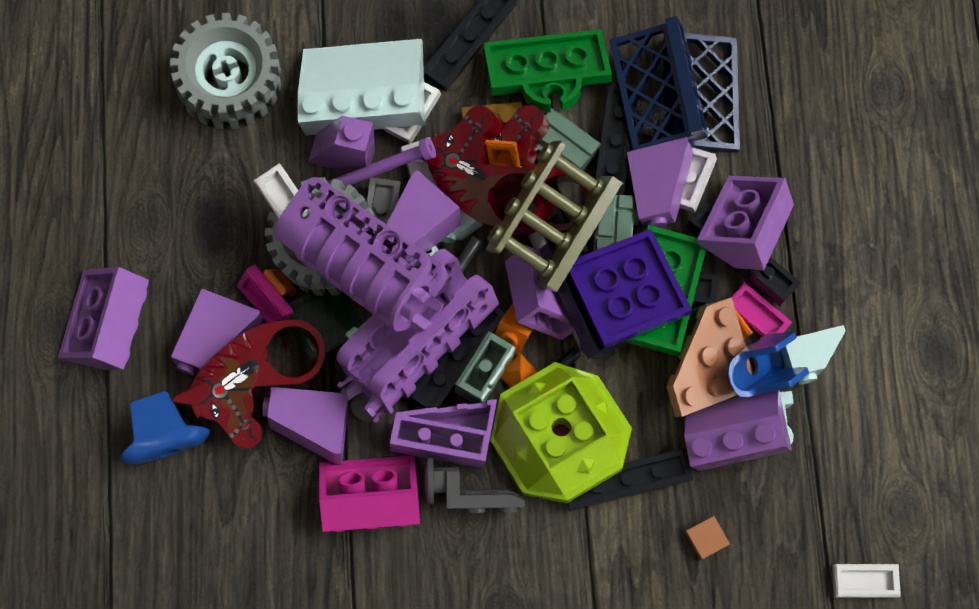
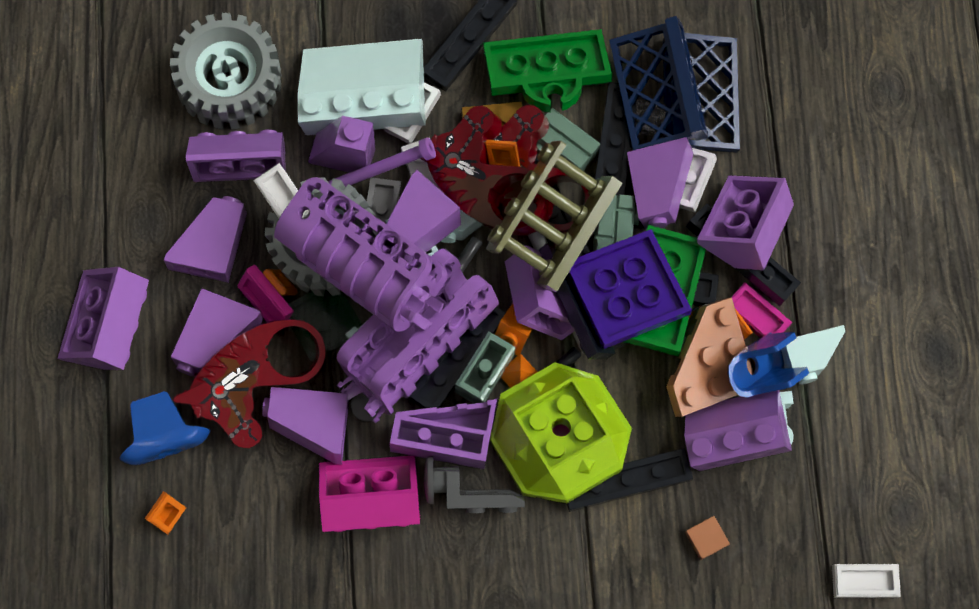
(165, 513): none -> orange slope
(210, 241): none -> medium lavender slope
(234, 155): none -> medium lavender slope

